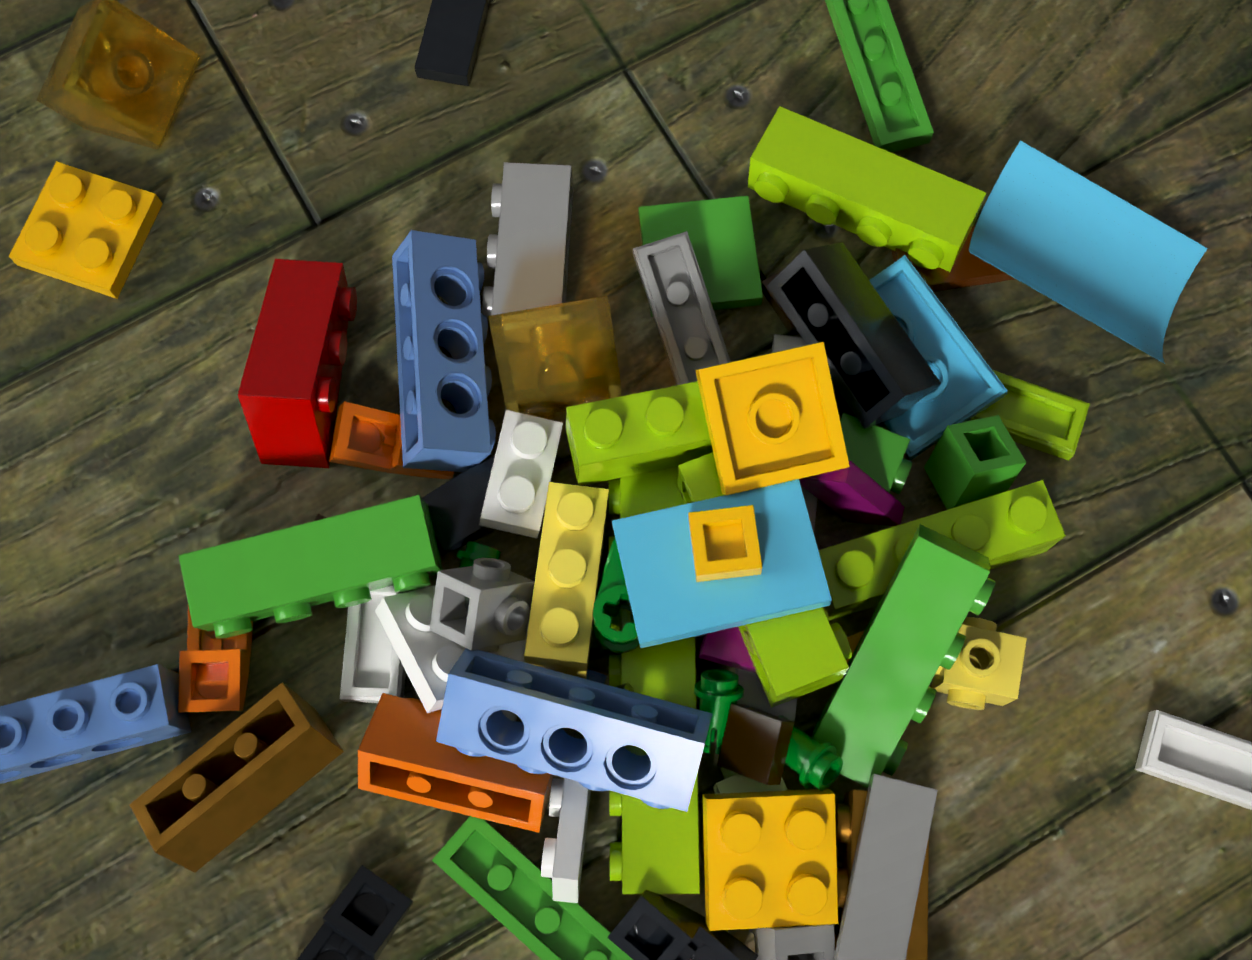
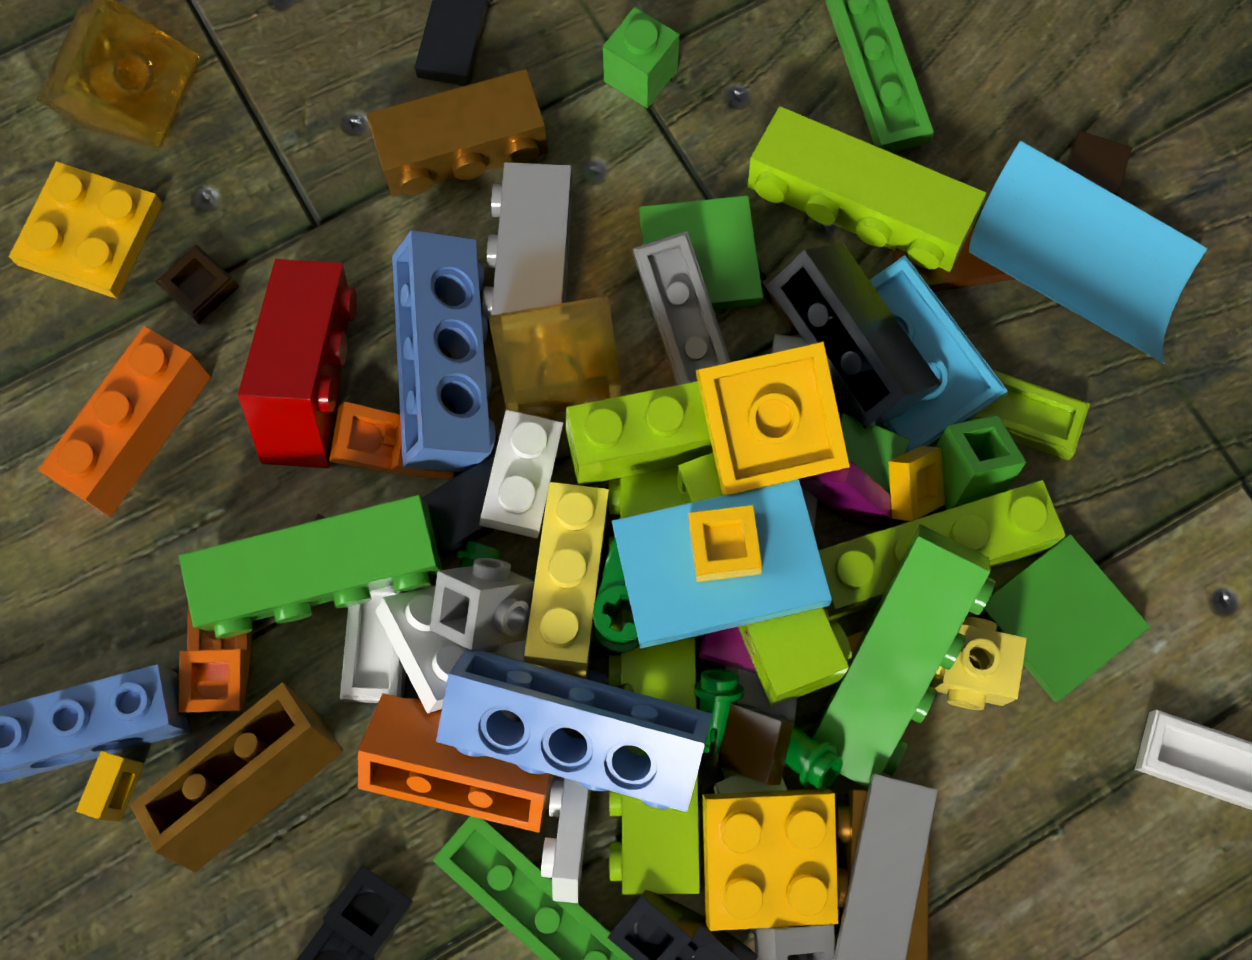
(110, 787): none -> yellow tile
(126, 421): none -> orange brick
(197, 284): none -> dark brown tile
(458, 133): none -> pearl gold brick
(640, 57): none -> bright green brick
(916, 483): none -> yellow tile
(1068, 615): none -> bright green tile
(1099, 160): none -> dark brown tile

